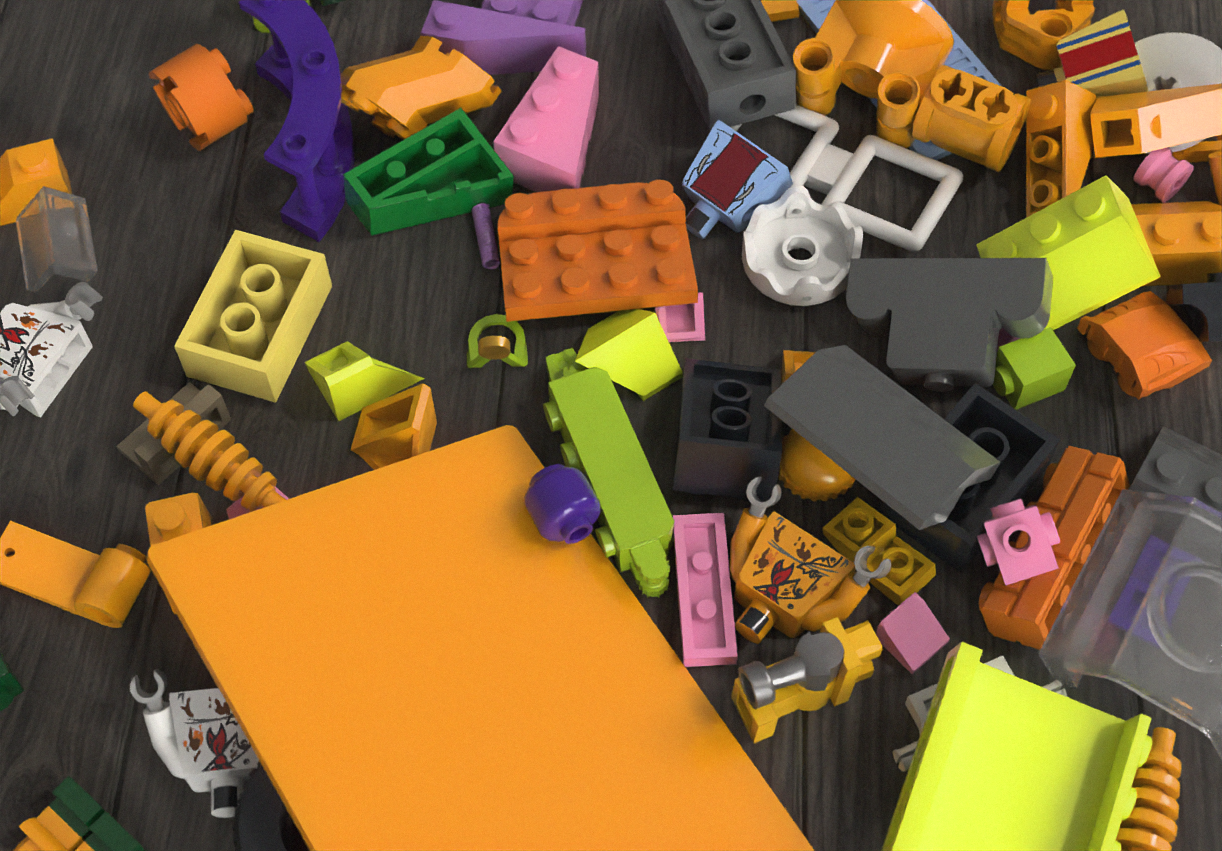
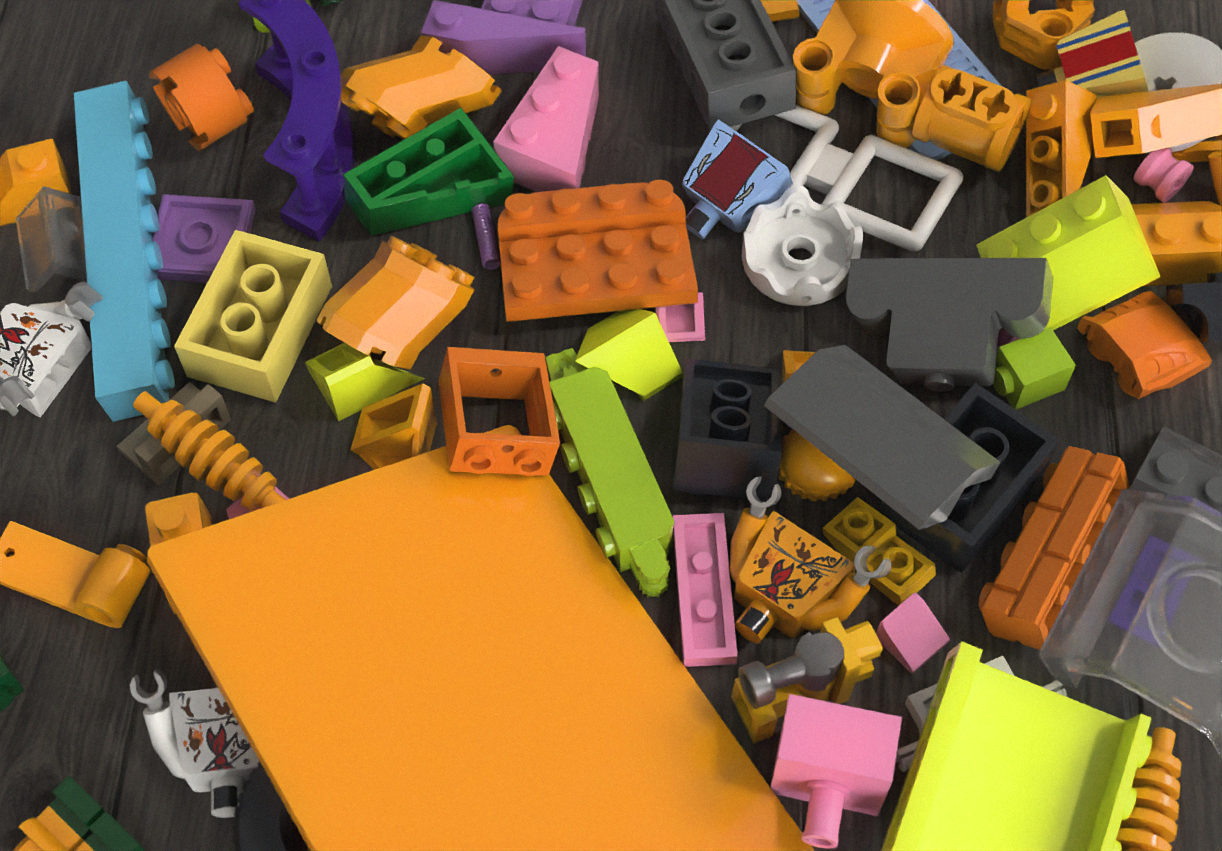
(119, 249): none -> medium azure brick
(197, 232): none -> medium lavender tile
(397, 303): none -> light orange brick
(496, 346): lime piece -> none
(520, 377): none -> orange window
(562, 504): dark purple head -> none
(835, 762): none -> bright pink brick
(1022, 562): bright pink brick -> none

